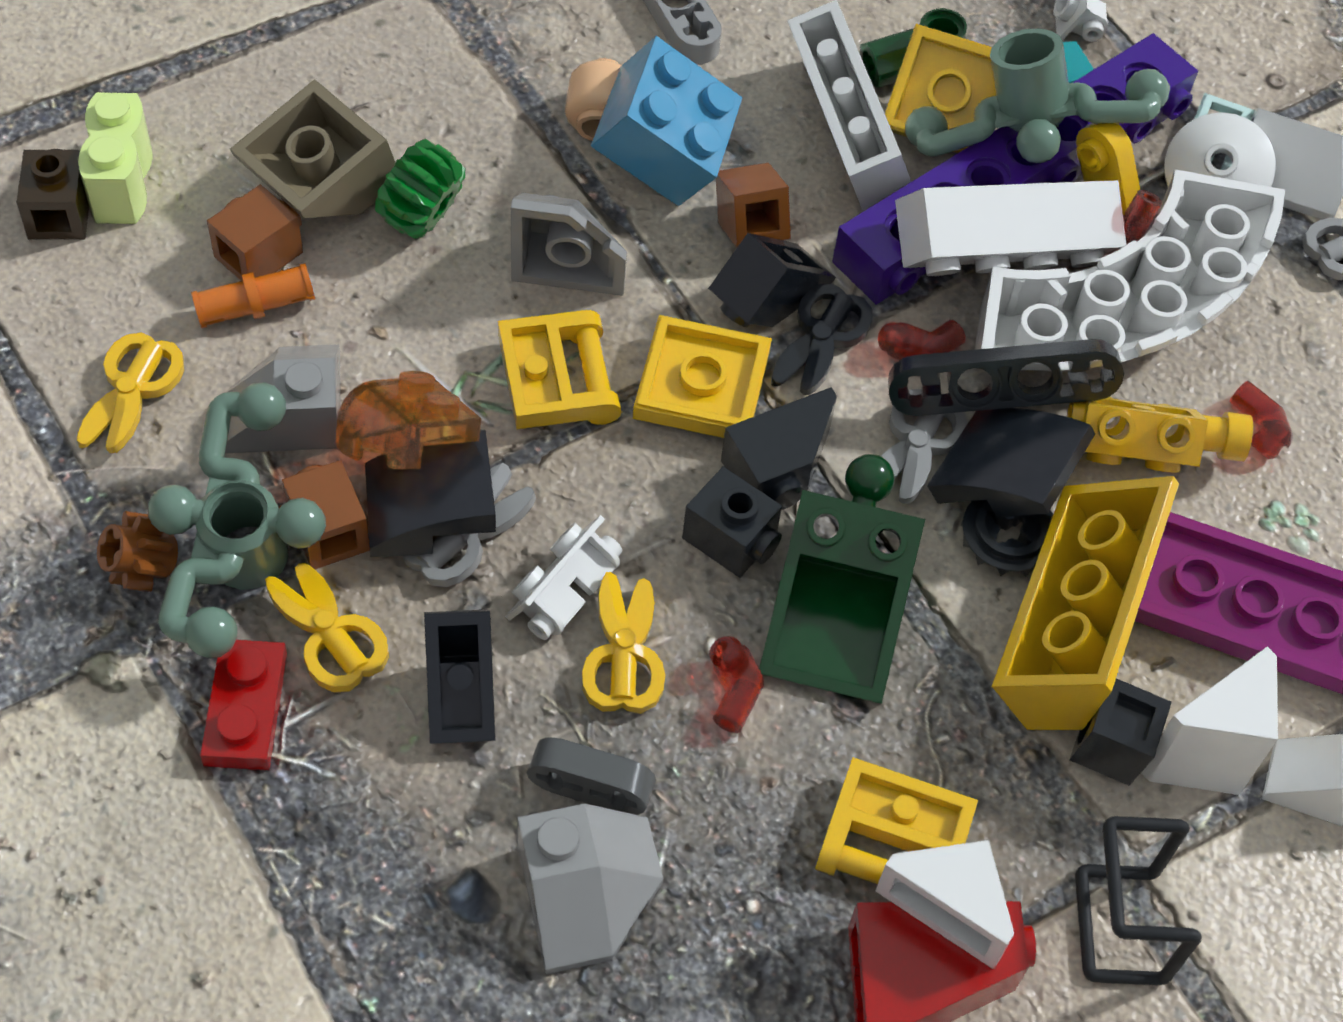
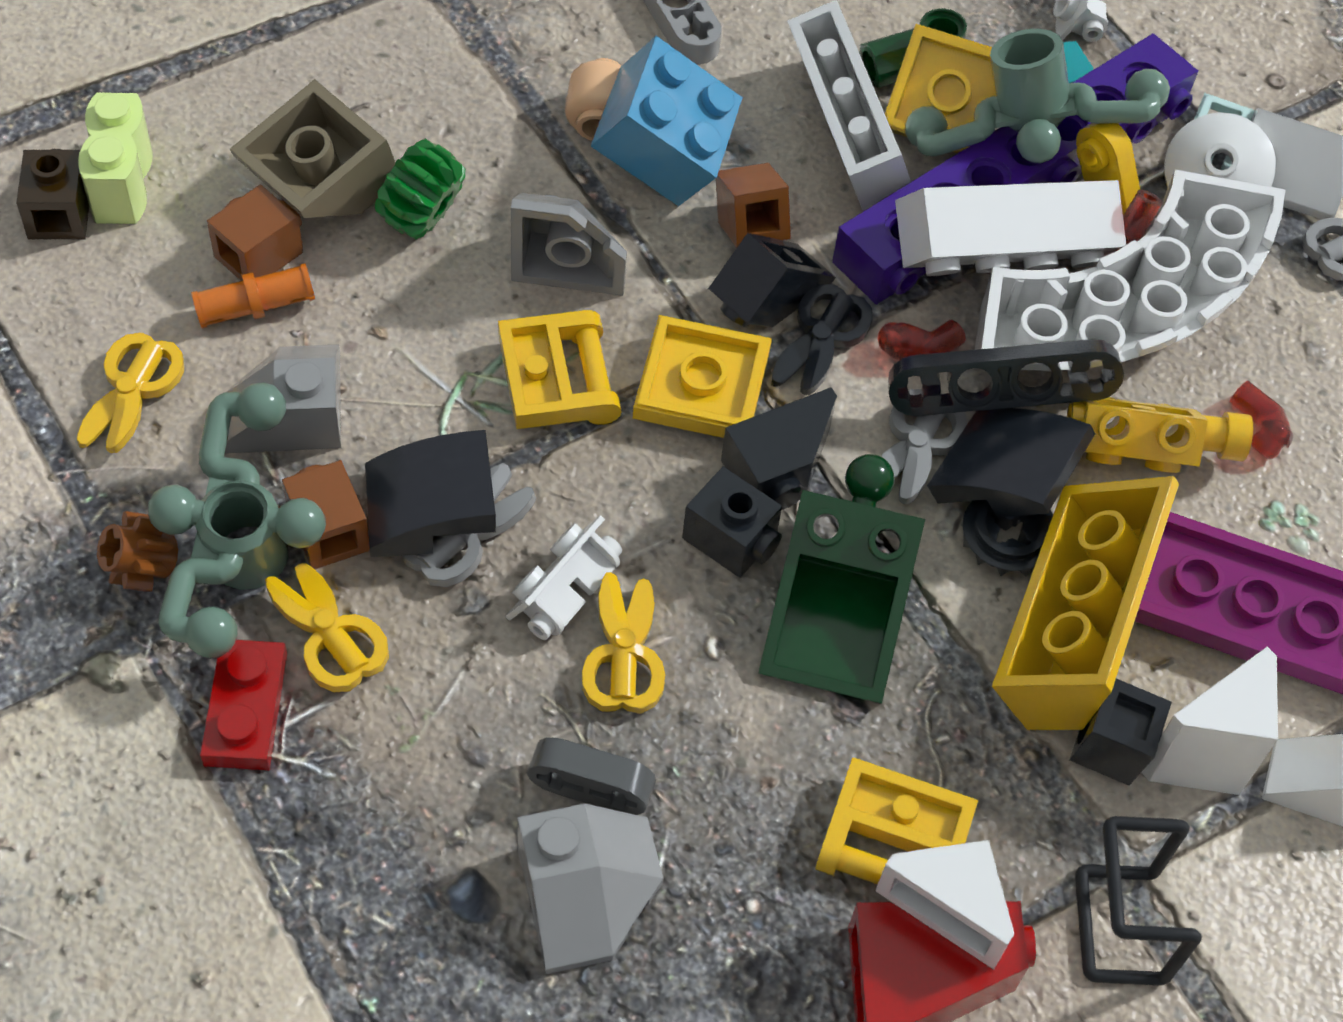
(401, 418): clear orange slope -> none
(459, 676): black slope -> none
(740, 680): clear red arm -> none

